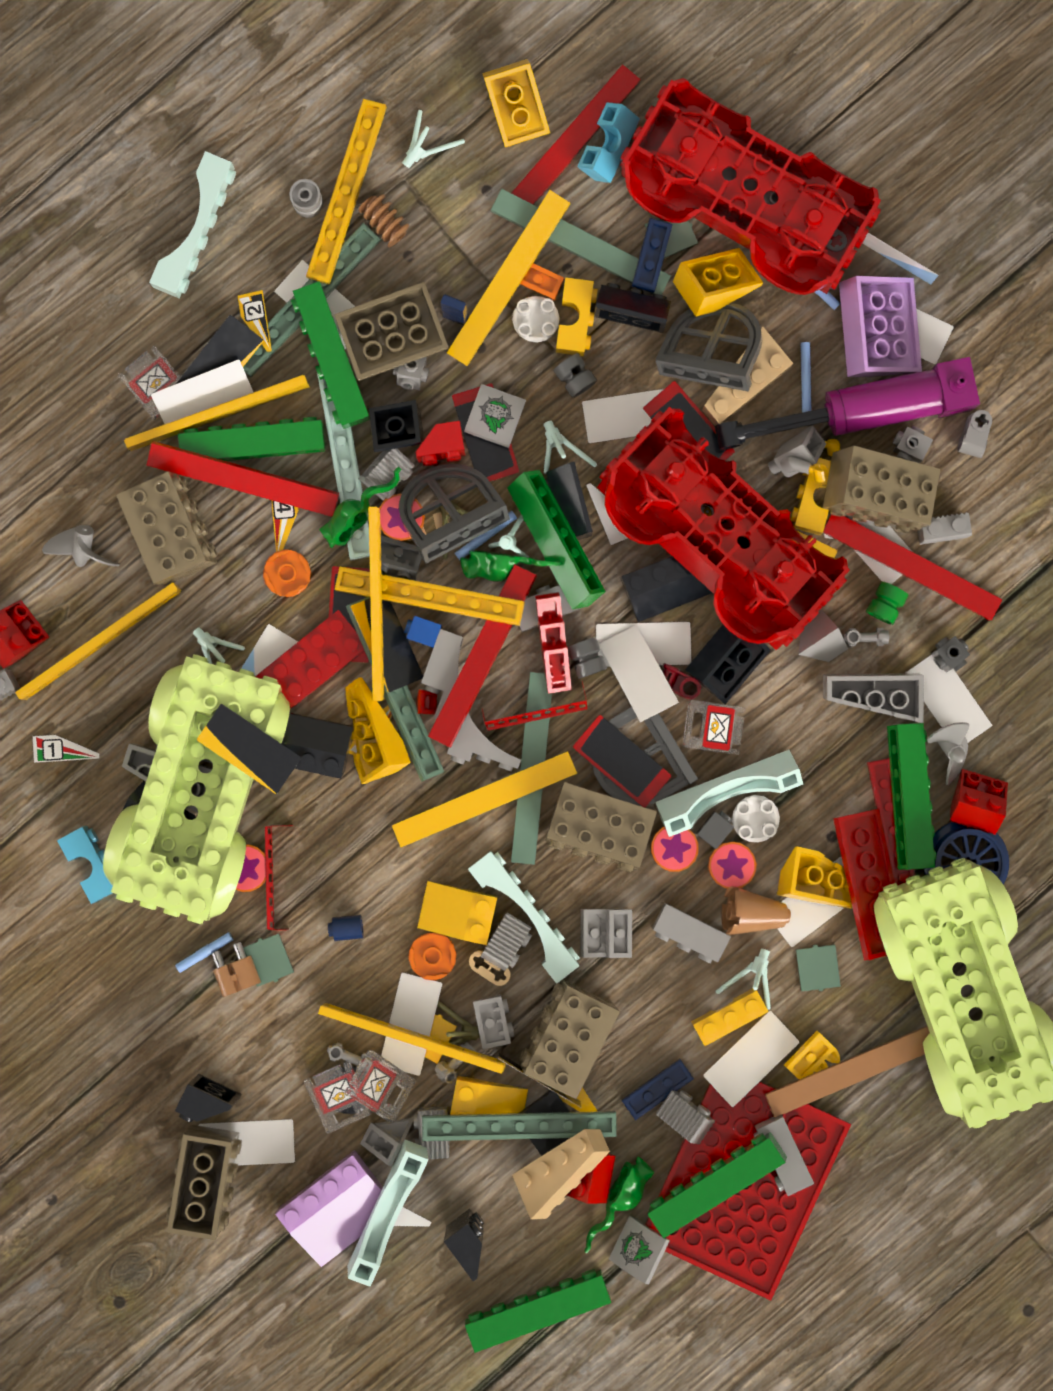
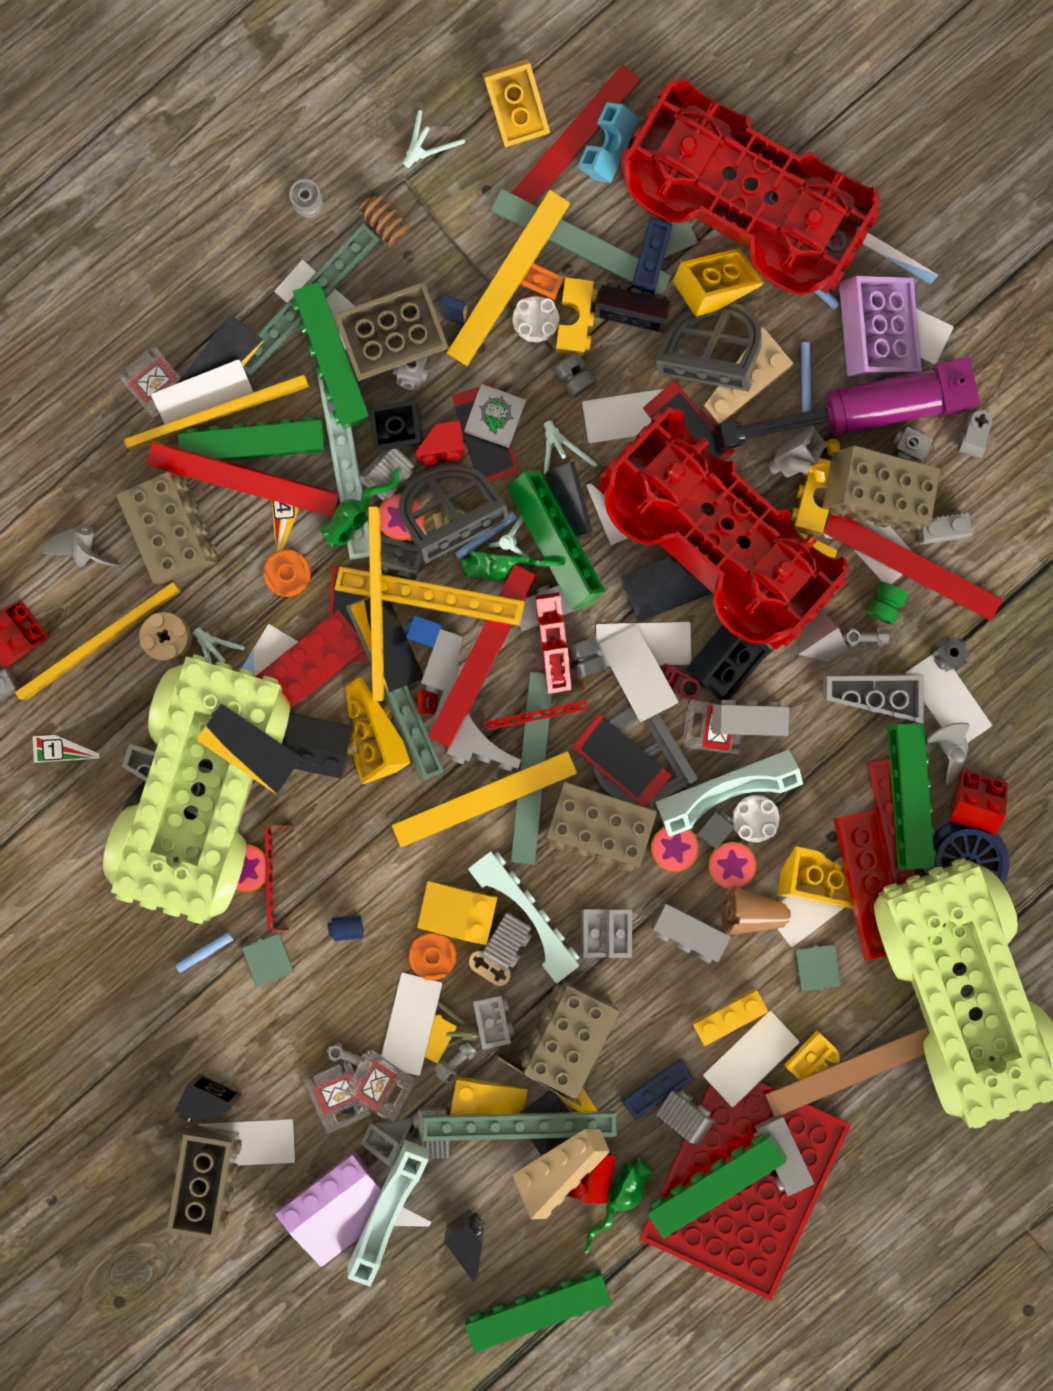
(83, 844): medium azure arch -> none
(173, 270): light aqua arch -> none
(177, 629): none -> tan brick
(235, 975): medium nougat piece -> none
(254, 315): sticker -> none
(346, 191): yellow tile -> none
(412, 1037): yellow tile -> none
(639, 1250): light grey slope -> none
(750, 718): none -> light grey brick
(759, 967): light aqua plant -> none

